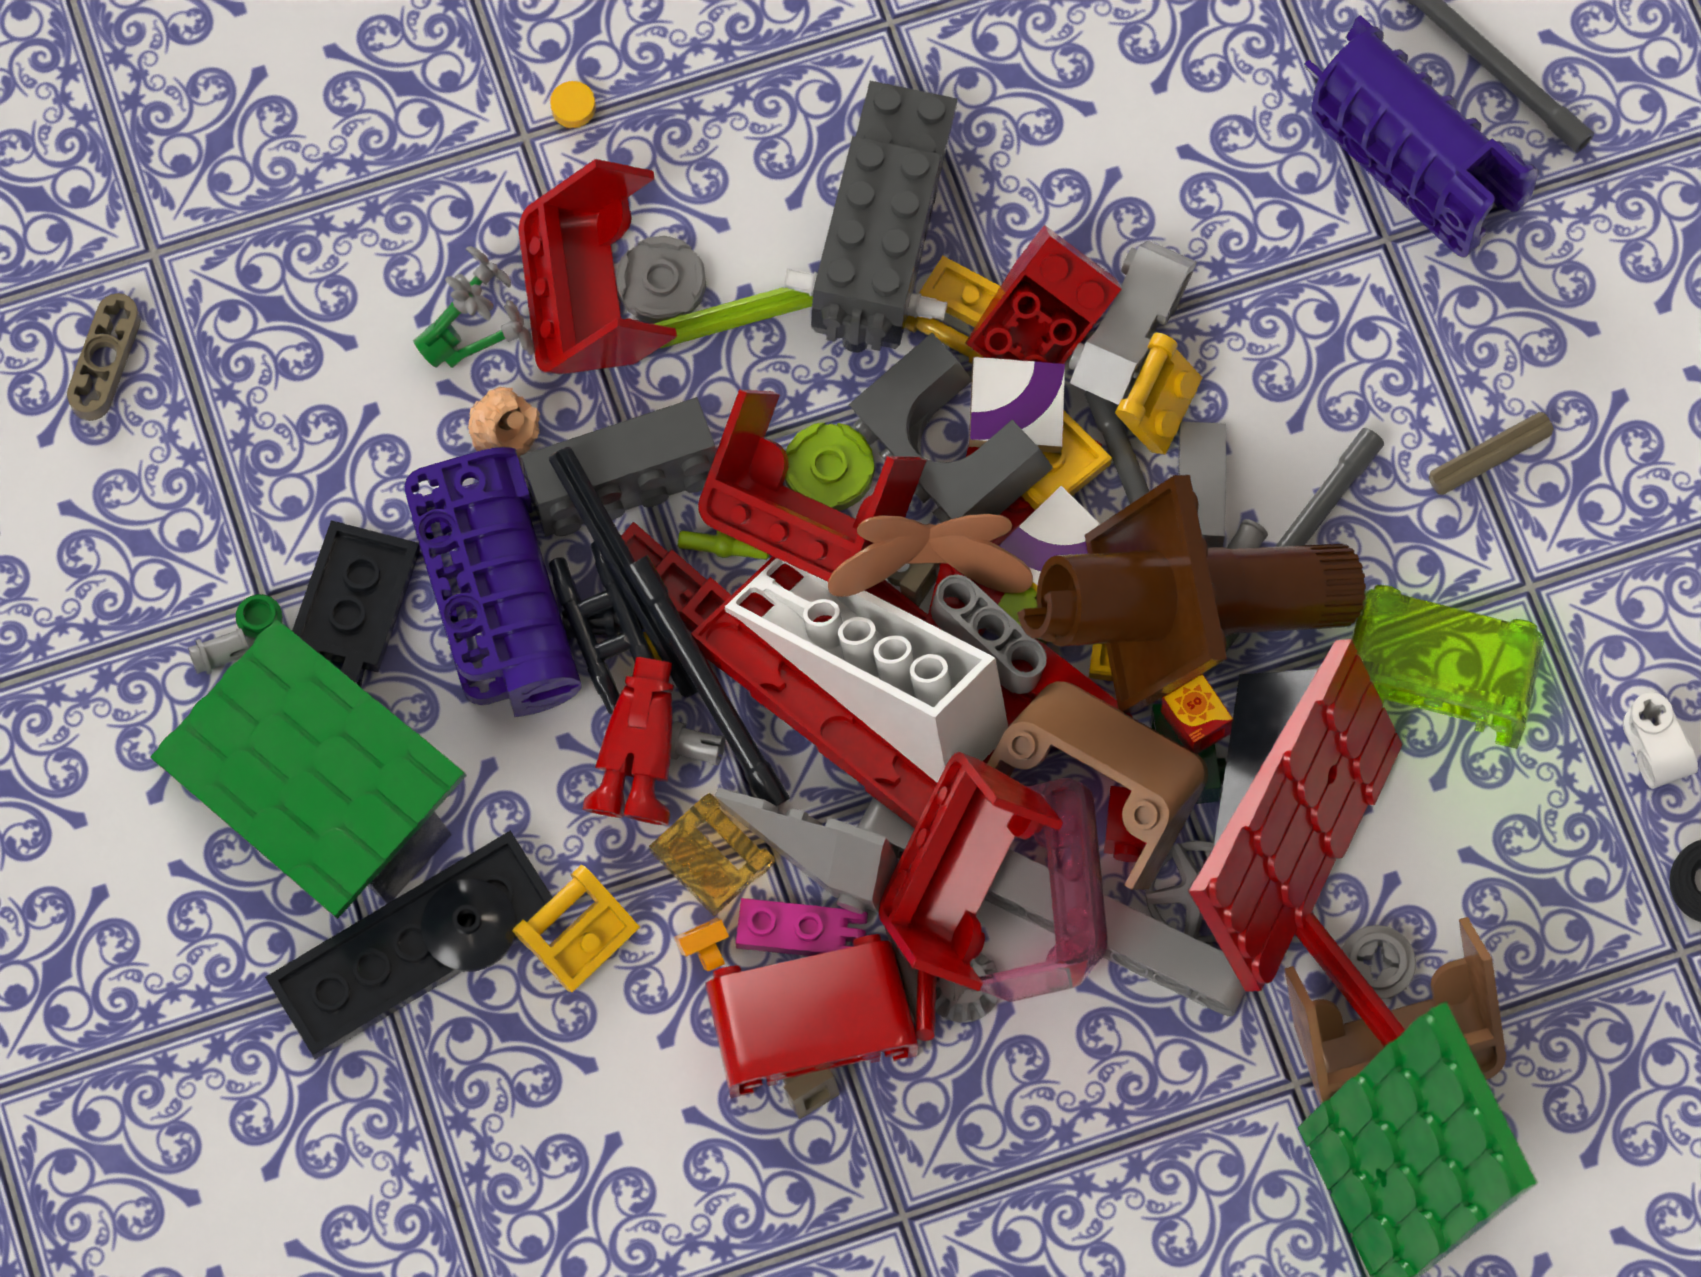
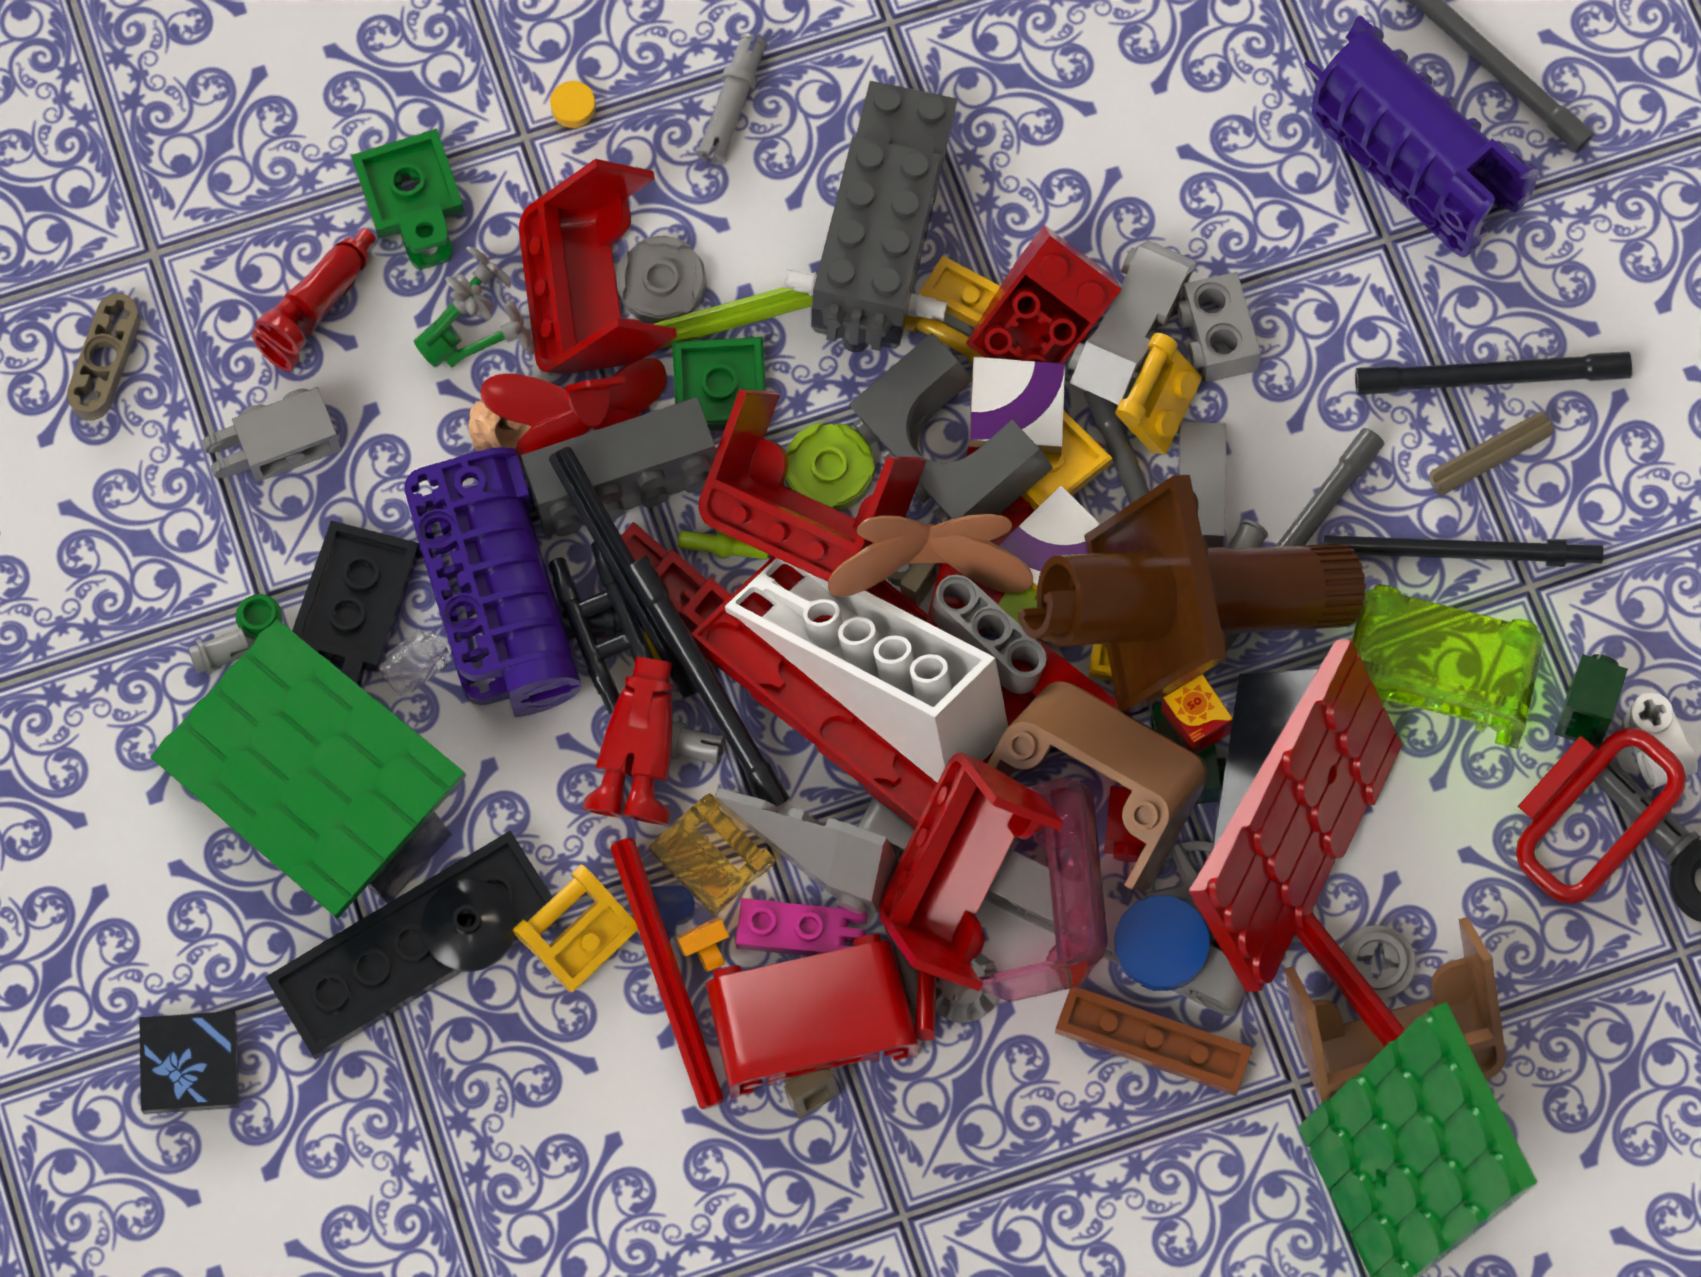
(189, 1062): none -> black tile
(275, 437): none -> light grey hinge
(282, 329): none -> red piece
(413, 213): none -> green plate
(414, 661): none -> clear brick
(572, 411): none -> red piece
(667, 973): none -> red axle
(675, 906): none -> clear blue tile
(716, 372): none -> green tile
(738, 81): none -> light grey pin
(1153, 1040): none -> dark orange plate
(1161, 943): none -> blue tile
(1227, 326): none -> light grey brick
(1553, 552): none -> black bar
(1565, 785): none -> red bar
(1589, 367): none -> black piece
(1591, 699): none -> dark green brick
(1669, 833): none -> dark grey pin

